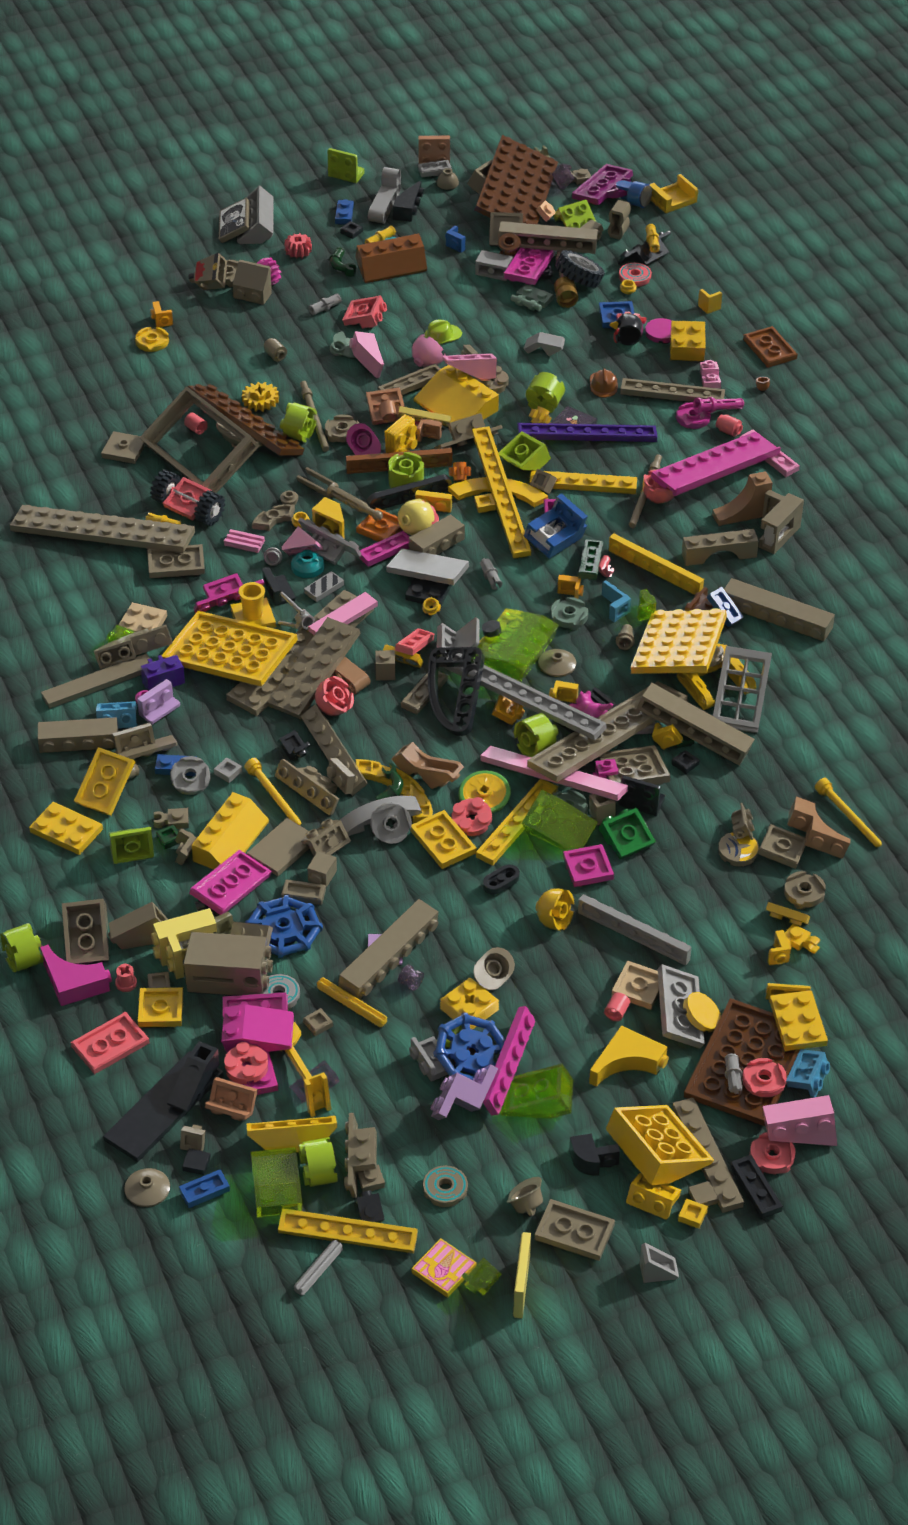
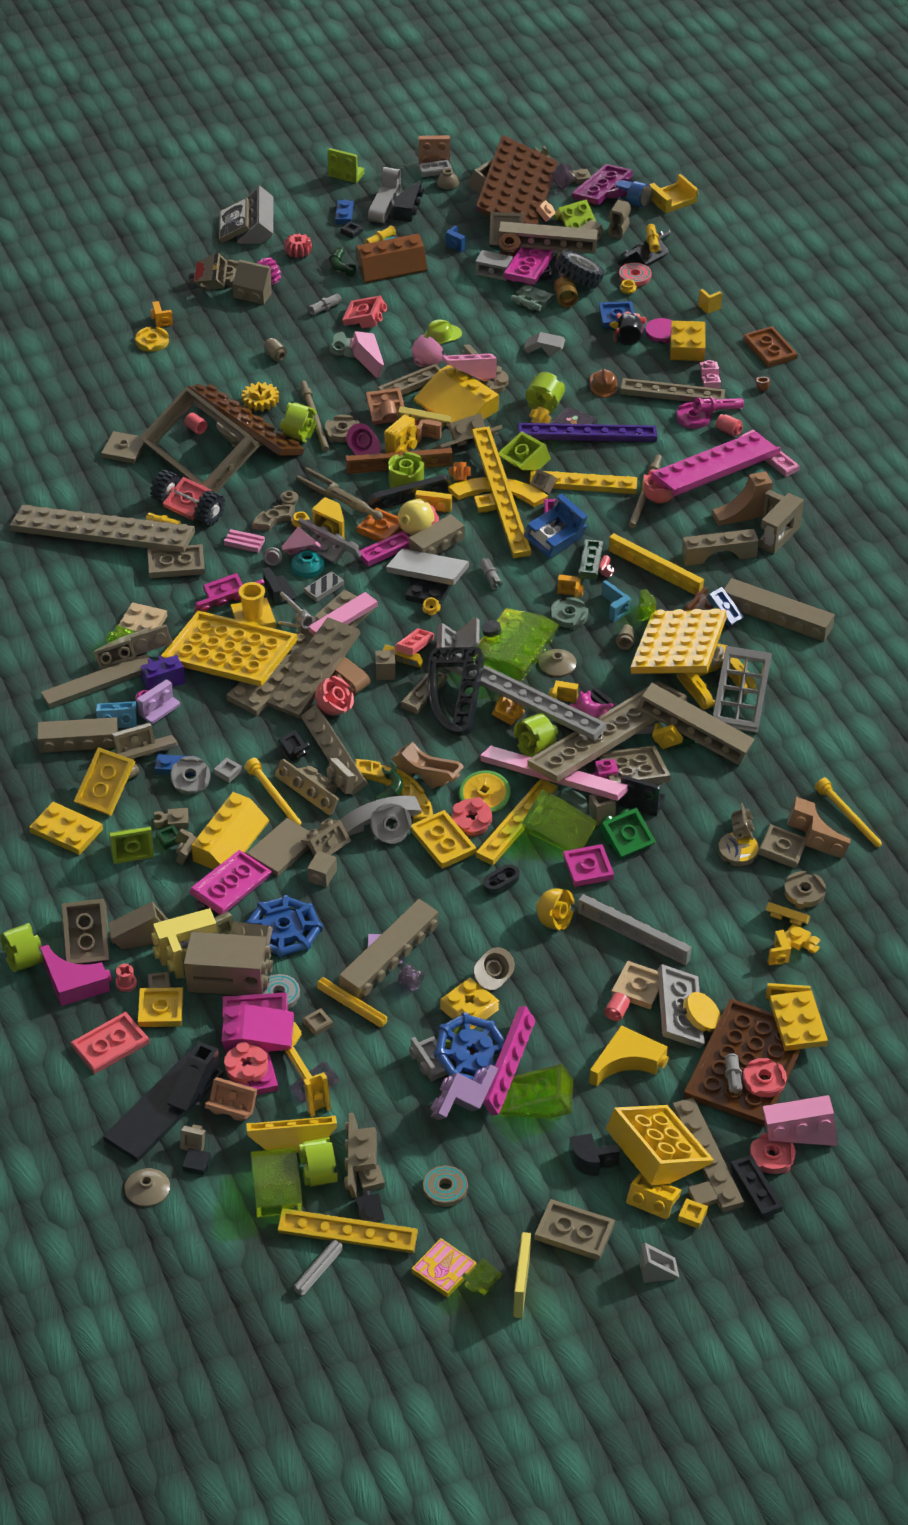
(204, 1188): blue plate -> none
(304, 891): dark tan tile -> none
(526, 1196): dark tan piece -> none
(685, 762): black tile -> none
(809, 1071): dark azure bracket -> none

